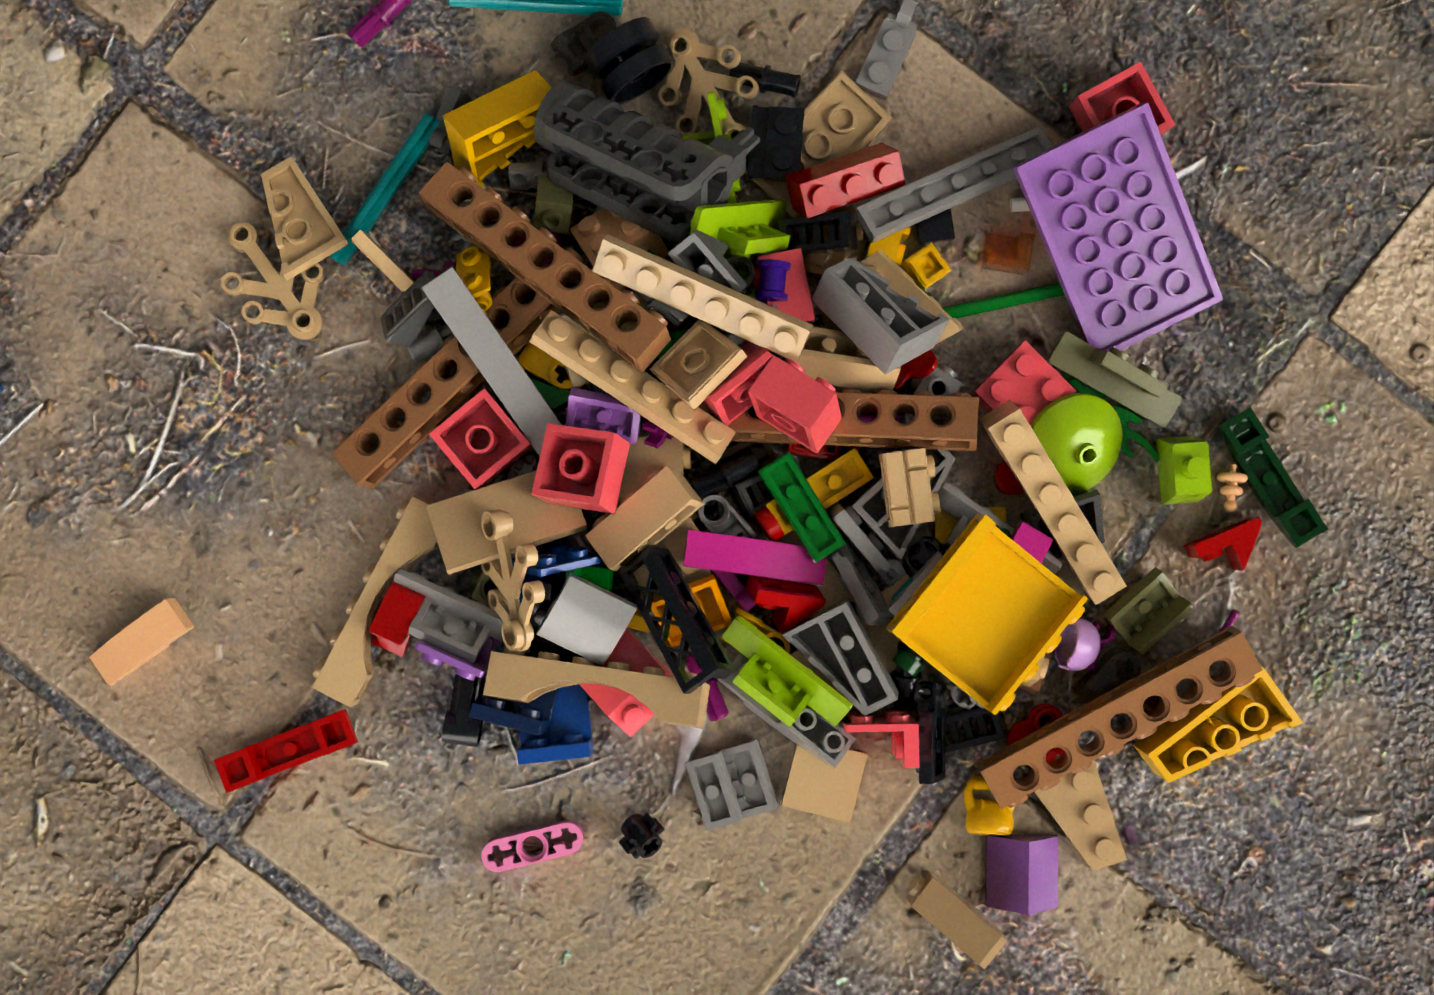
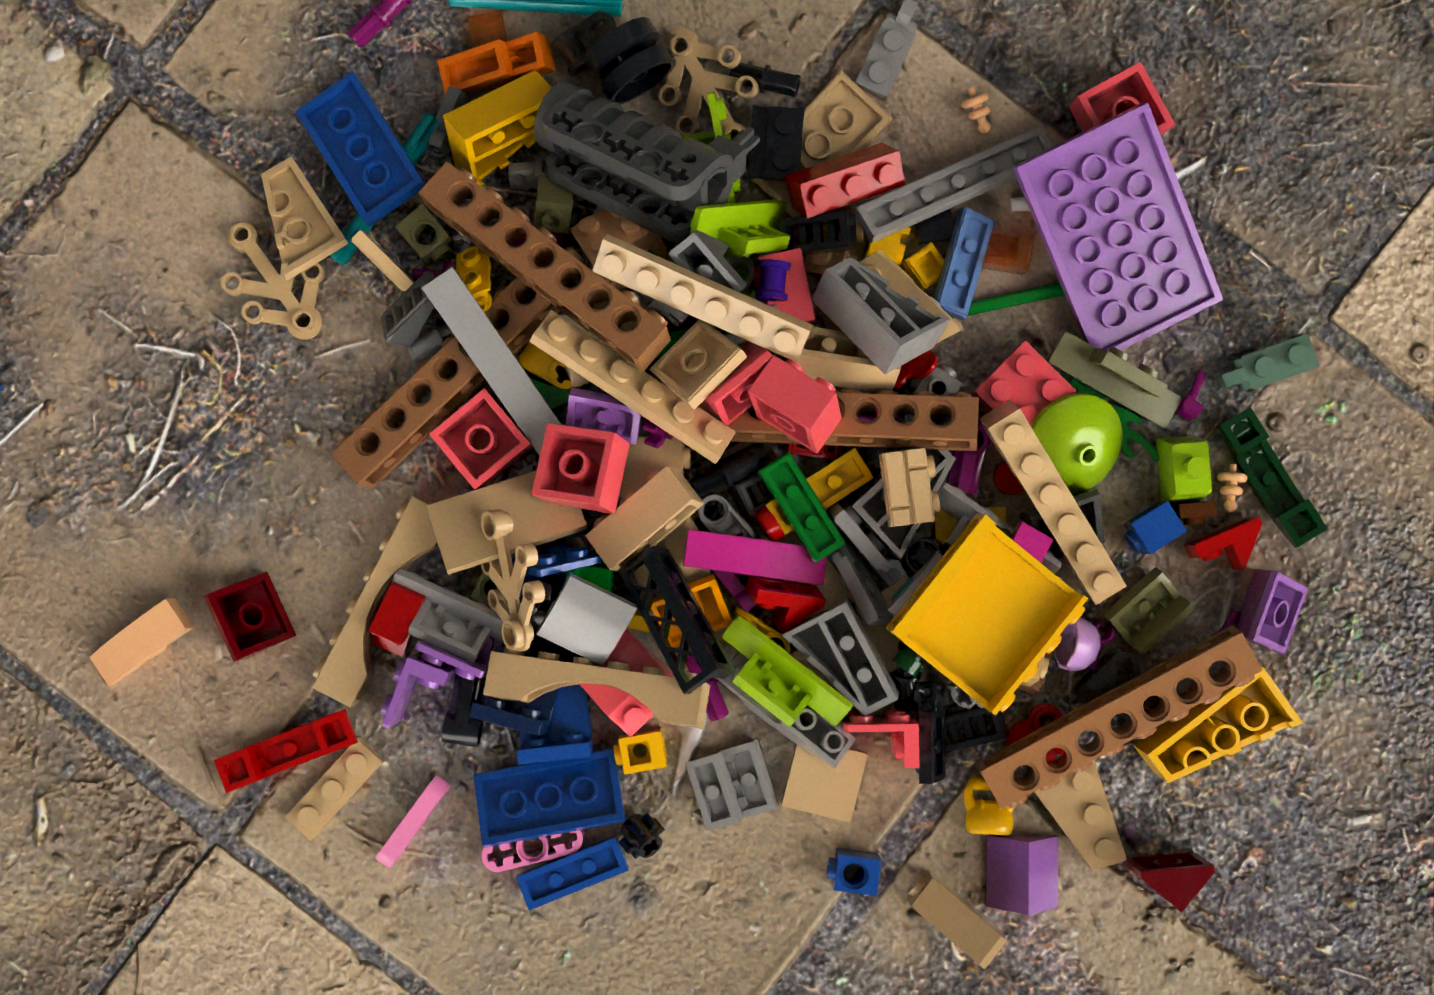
(250, 616): none -> dark red slope
(334, 789): none -> tan plate
(361, 148): none -> blue plate
(407, 674): none -> medium lavender bracket
(413, 821): none -> bright pink beam
(415, 224): none -> olive brick
(487, 28): none -> clear orange tile
(497, 63): none -> orange slope
(548, 798): none -> blue plate
(572, 872): none -> blue plate
(654, 758): none -> yellow brick
(866, 882): none -> blue brick
(963, 262): none -> medium blue tile
(968, 465): none -> magenta piece
(979, 112): none -> light nougat hair
(1153, 528): none -> blue brick
(1173, 875): none -> dark red slope
(1189, 407): none -> magenta hand
(1194, 512): none -> reddish brown plate
(1271, 364): none -> sand green hinge
(1271, 609): none -> medium lavender slope

